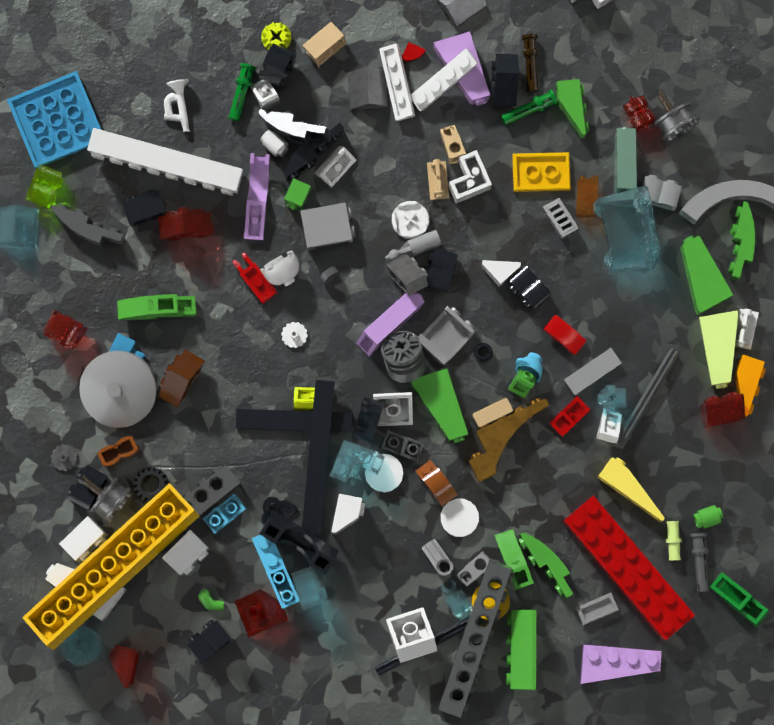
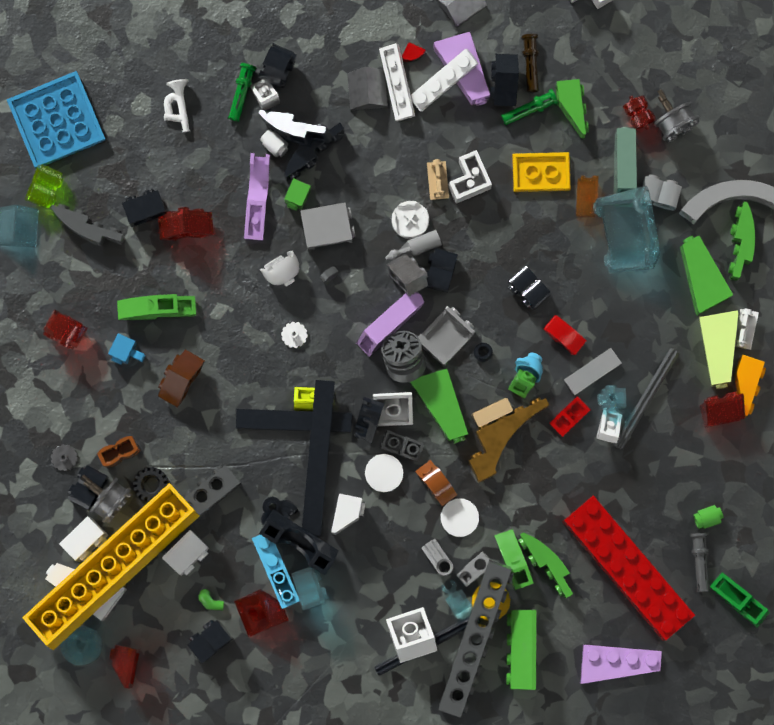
(118, 389): light grey dish -> none
(166, 161): white brick -> none
(224, 513): medium azure slope -> none
(255, 280): red hinge -> none
(276, 28): neon yellow gear -> none
(324, 44): tan hinge -> none
(335, 166): white slope -> none
(353, 459): clear light blue brick -> none
(452, 144): tan leg -> none
(500, 270): white slope -> none
(558, 227): light grey slope -> none
(597, 608): light grey tile -> none
(623, 481): light yellow slope -> none
(673, 540): yellowish green pin -> none

